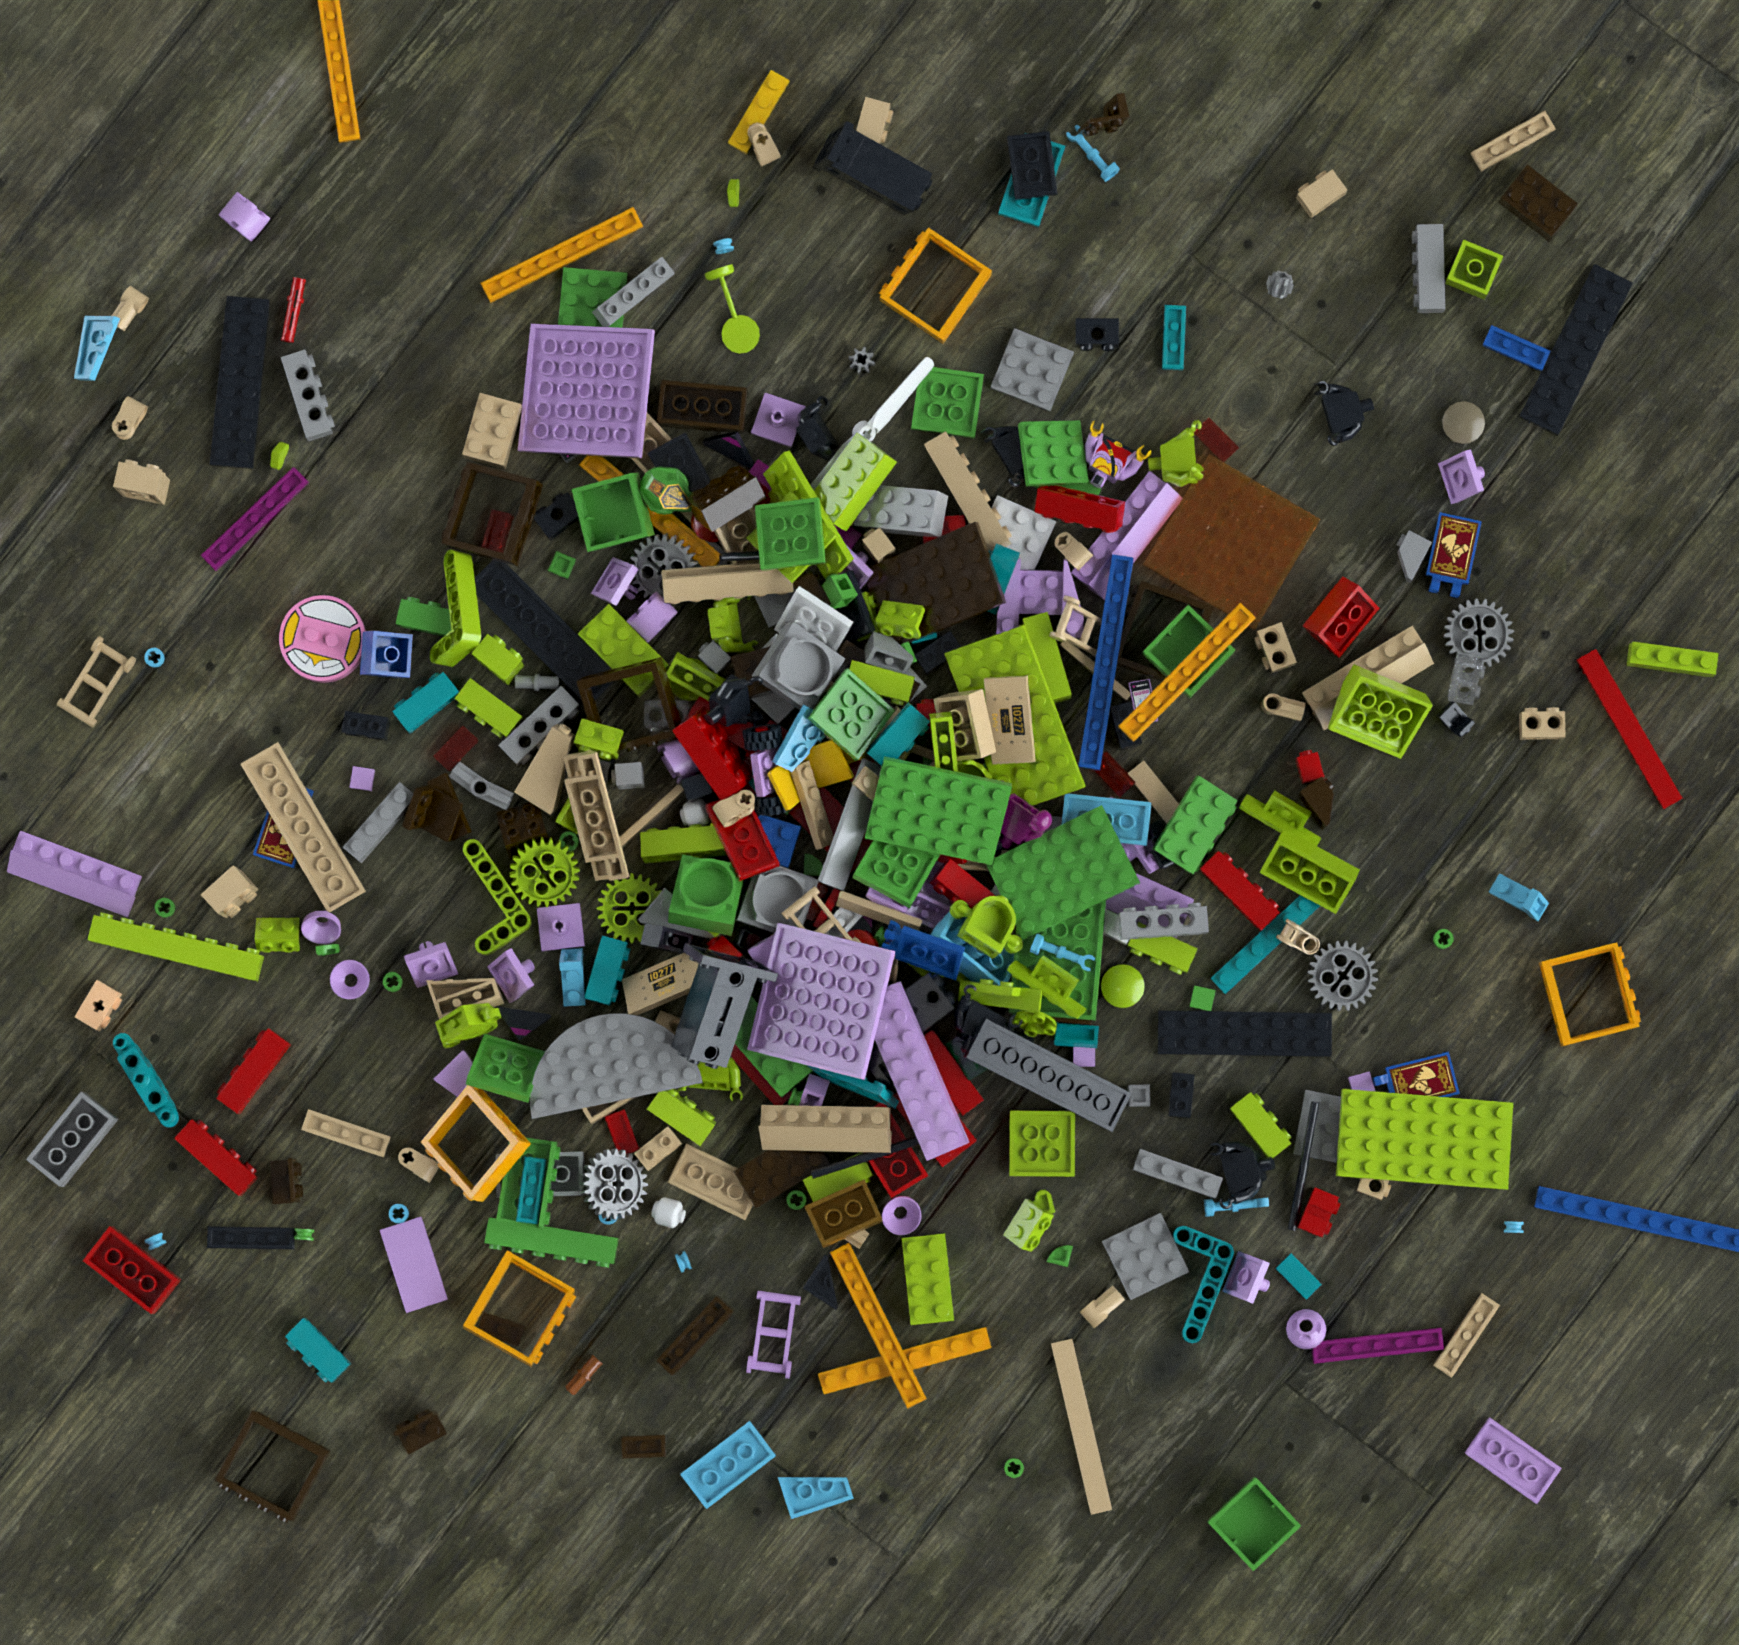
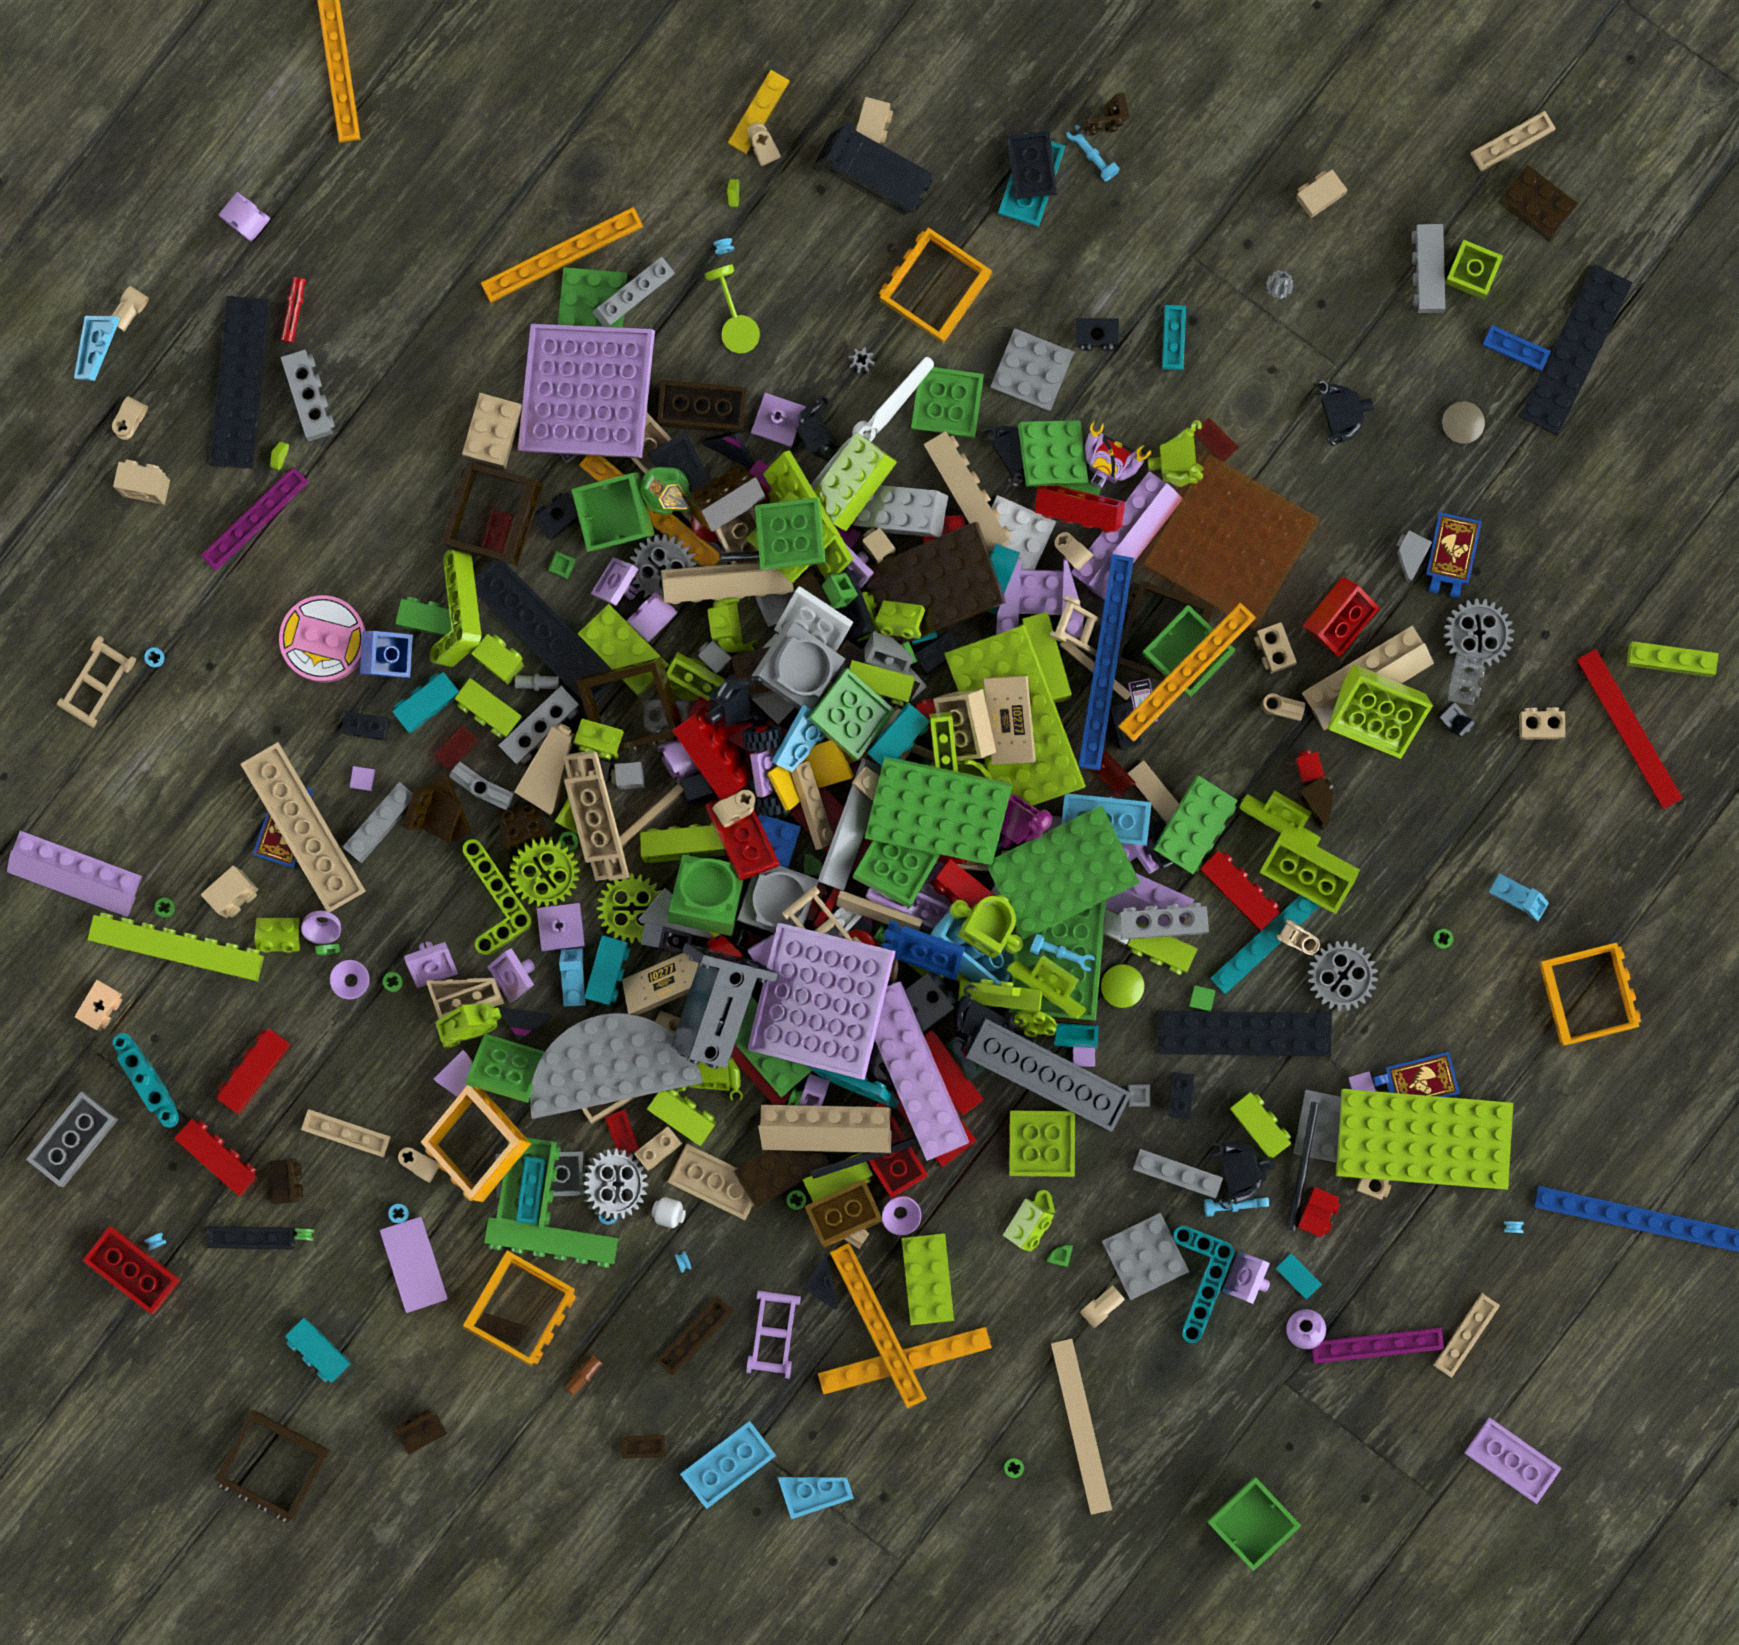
(695, 813): white head -> none
(1461, 476): lavender tile -> none

